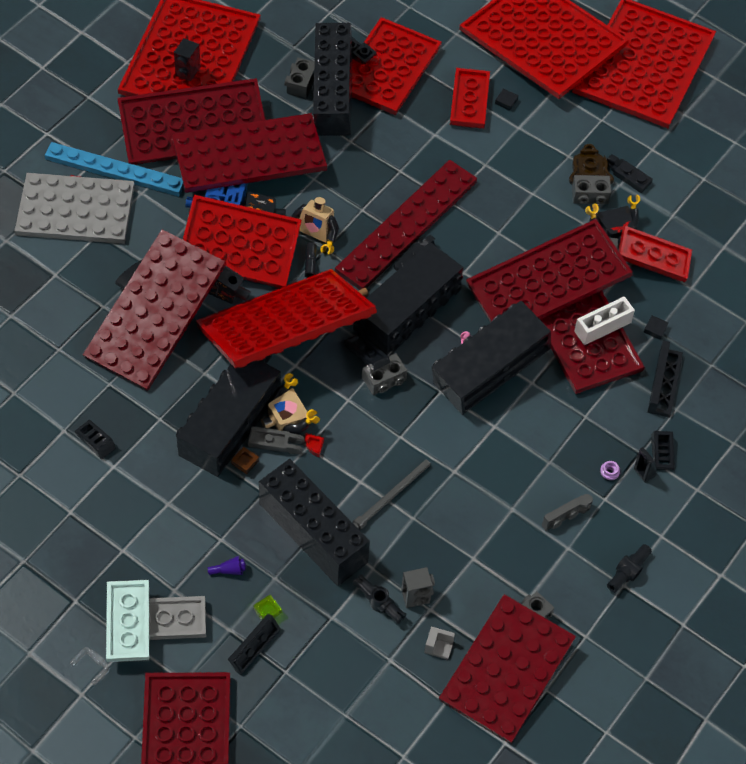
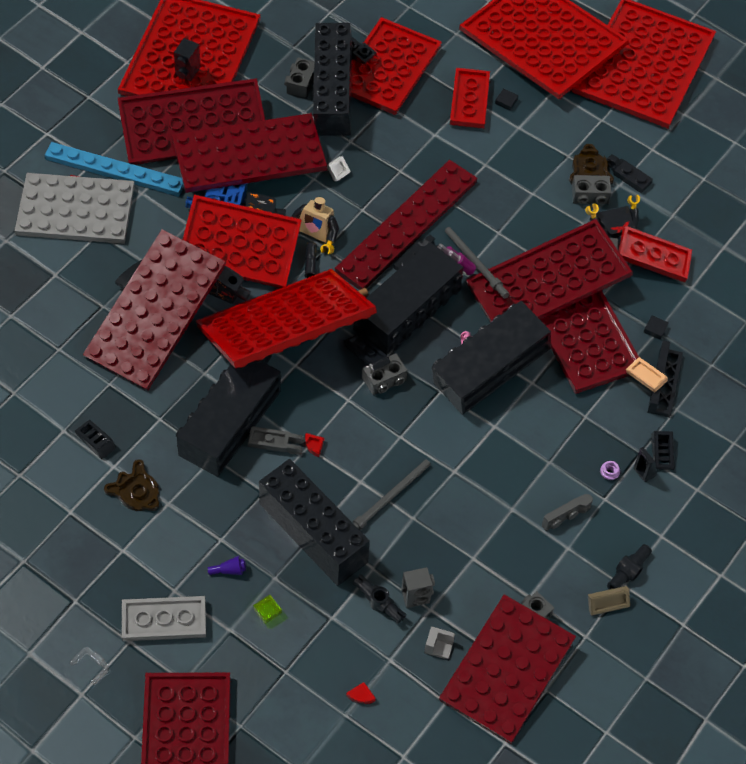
(127, 621): light aqua plate -> none
(135, 490): none -> dark brown tile
(245, 460): reddish brown plate -> none
(254, 644): black tile -> none
(287, 410): torso -> none
(338, 168): none -> white plate
(361, 694): none -> red tile
(468, 266): none -> magenta piece
(495, 283): none -> dark grey bar
(604, 320): white brick -> none
(609, 600): none -> dark tan tile
(647, 374): none -> light nougat tile

